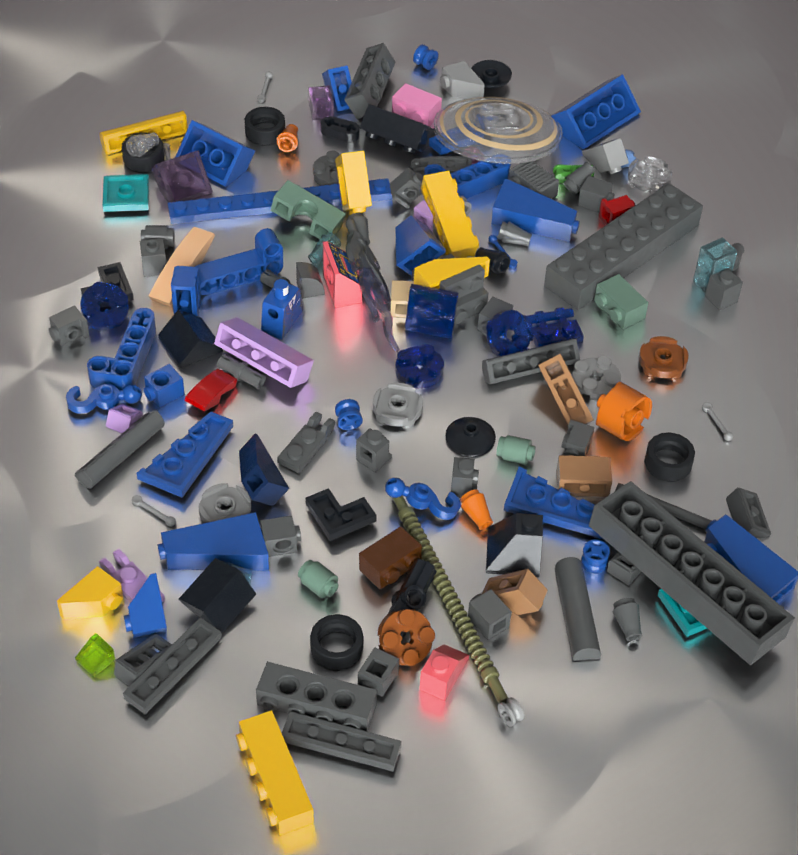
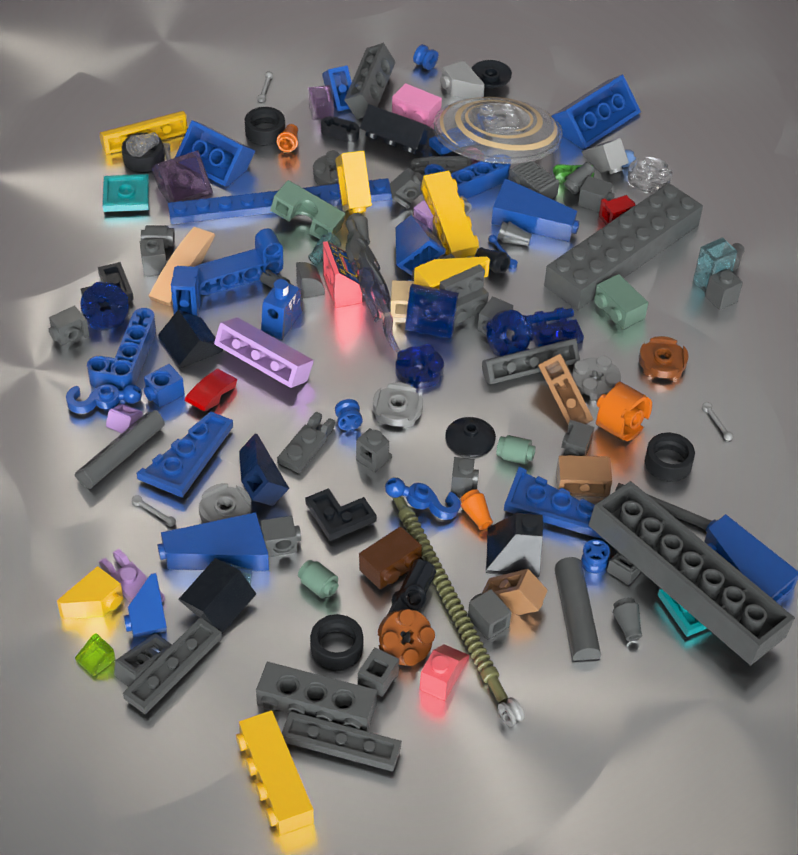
(241, 371): dark grey pin -> none
(748, 512): dark grey slope -> none

